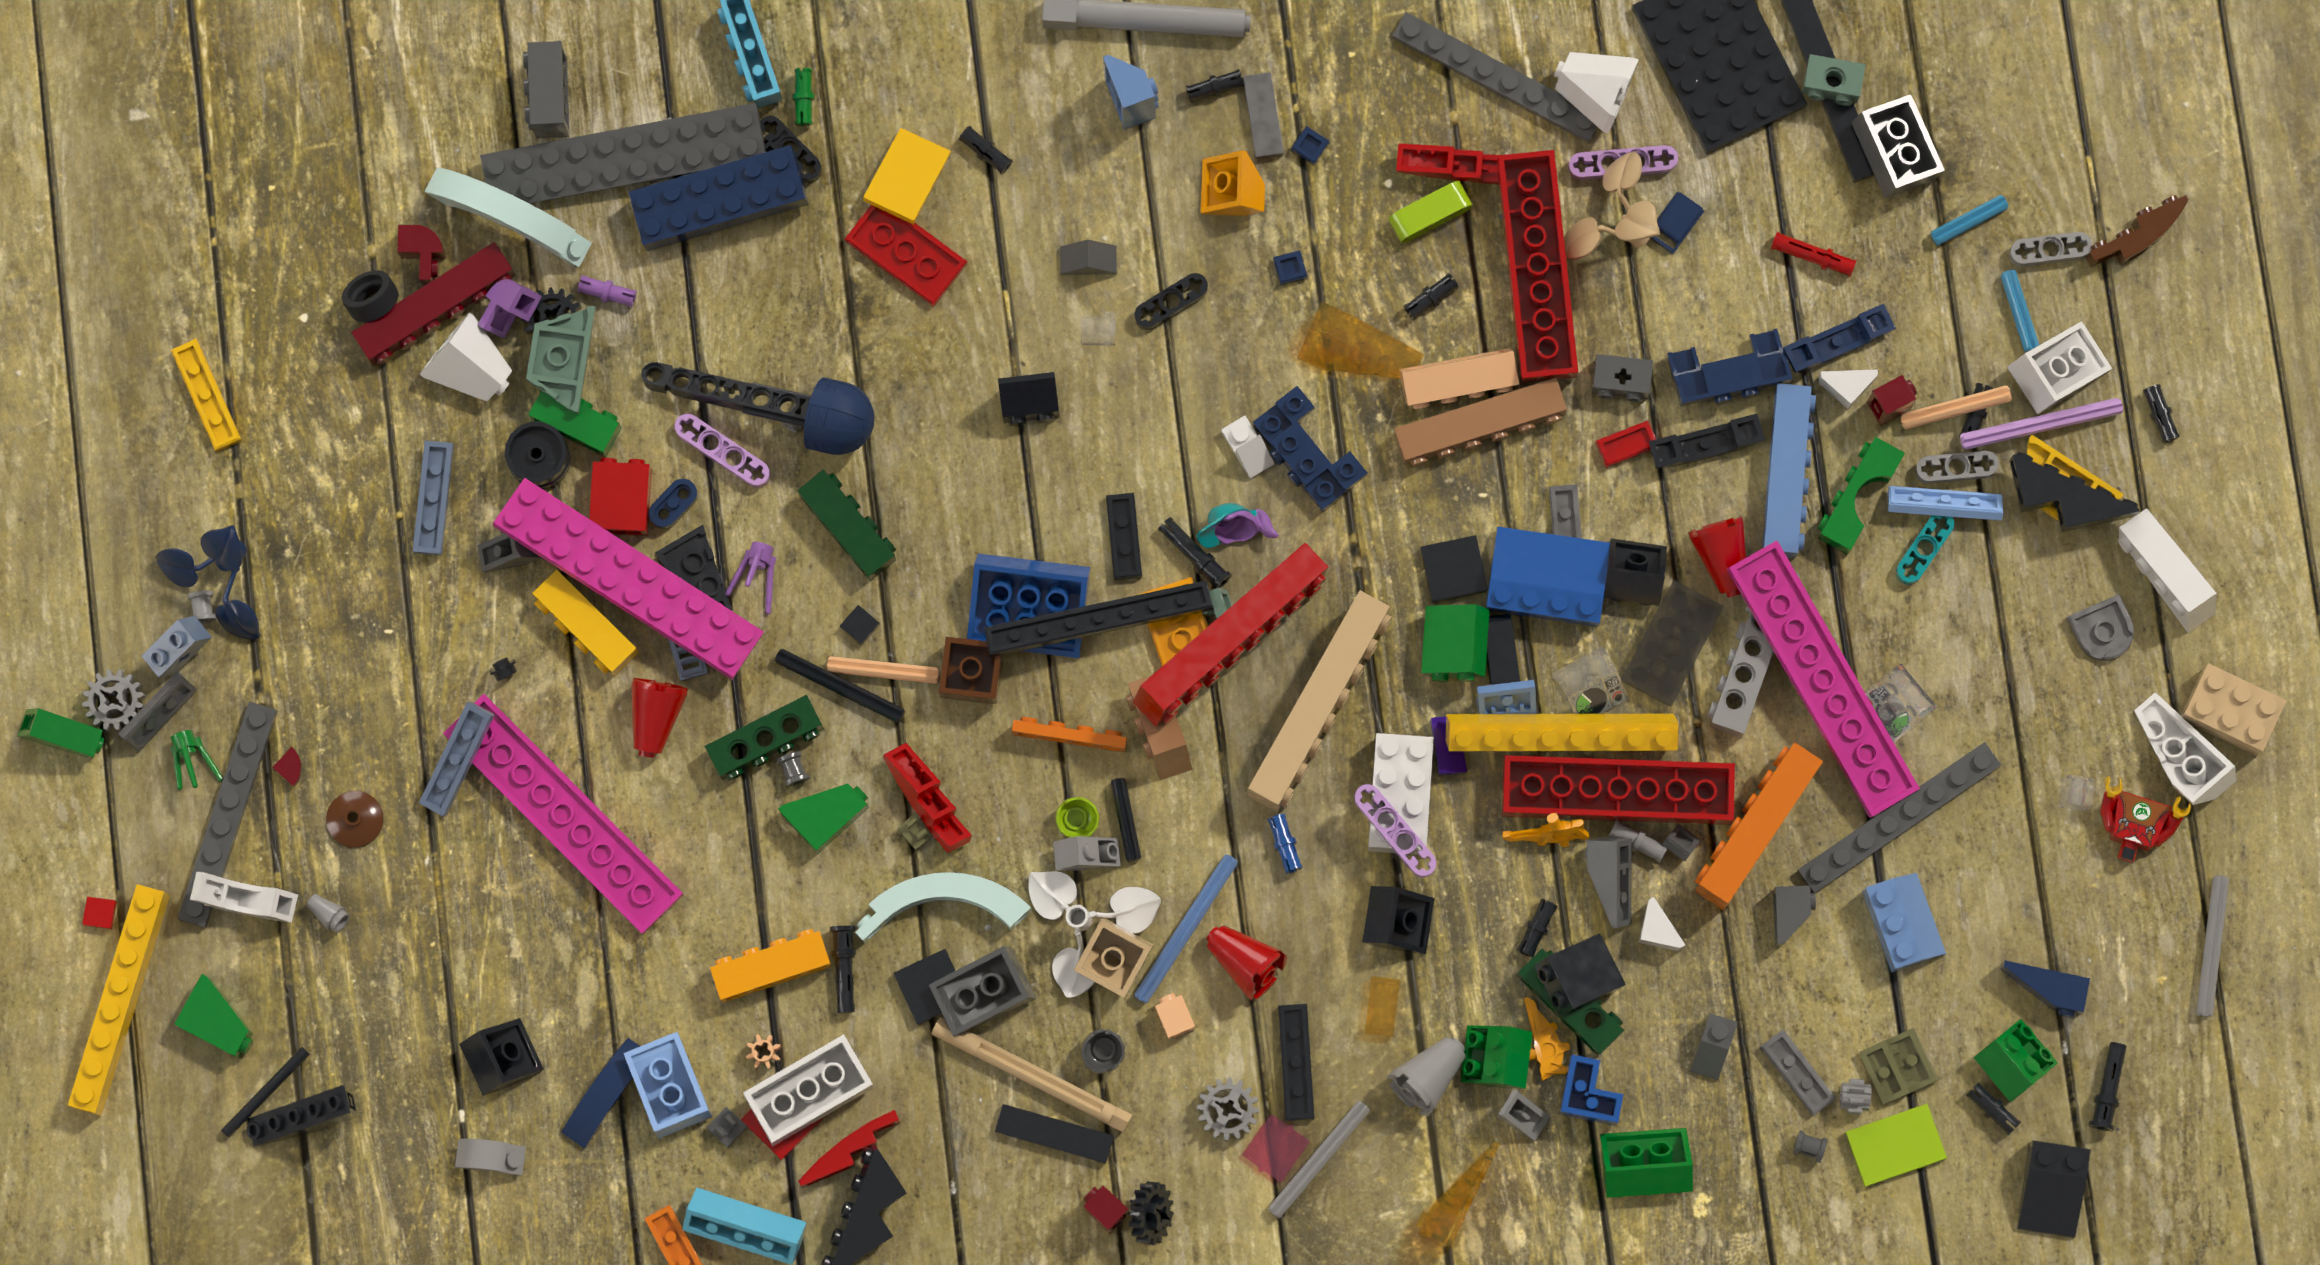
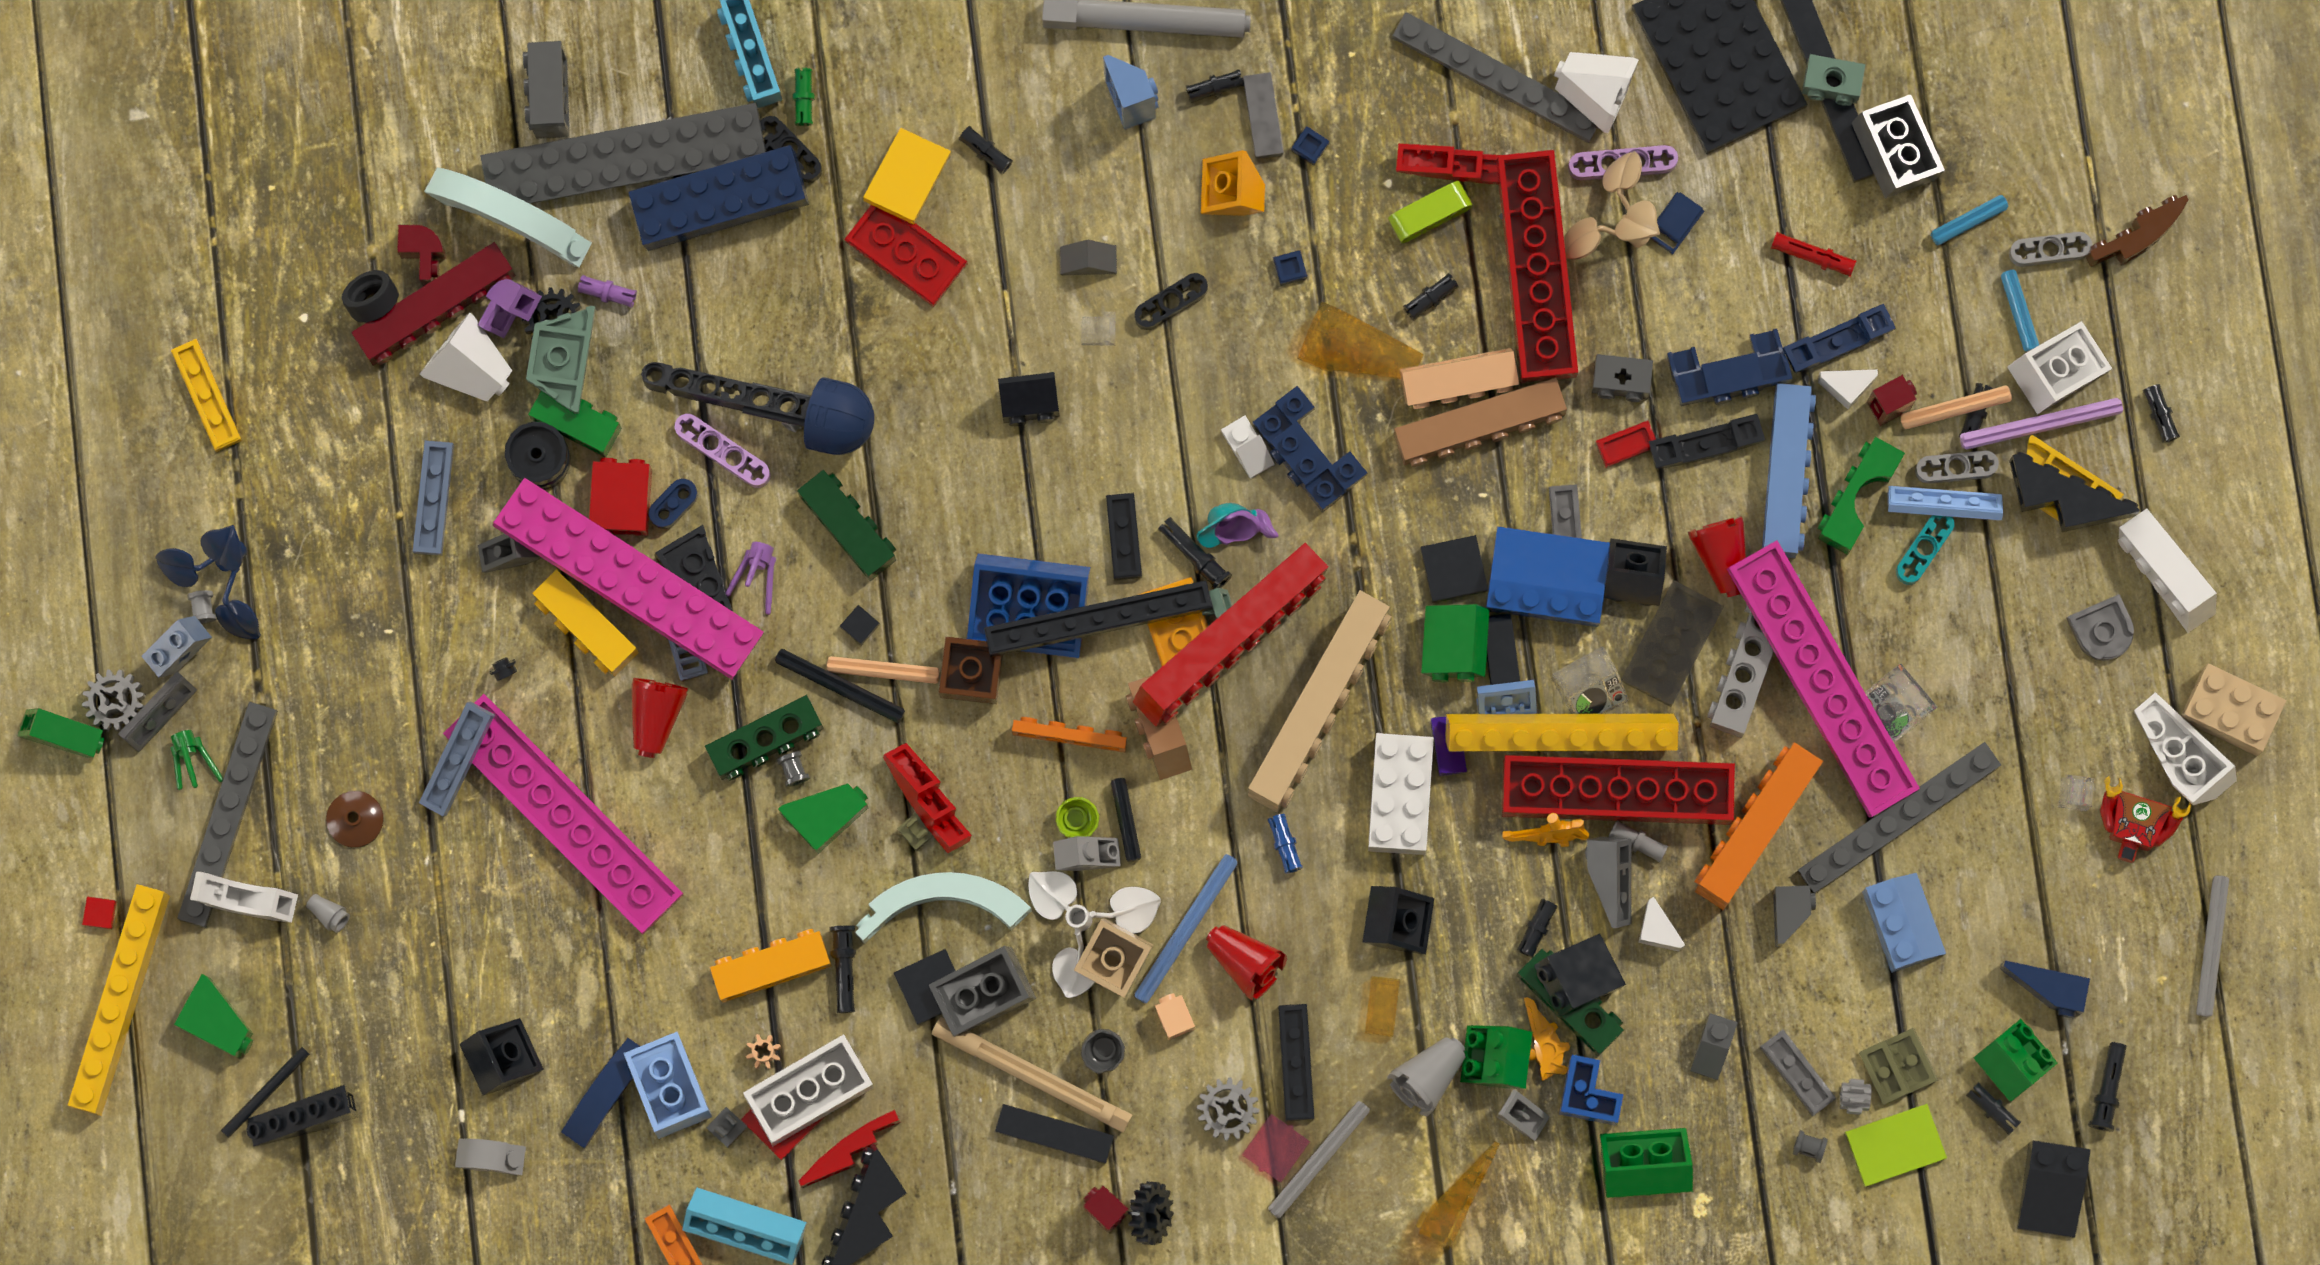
(289, 766): dark red tile -> none
(1392, 833): lavender beam -> none
(1681, 842): dark grey tile -> none

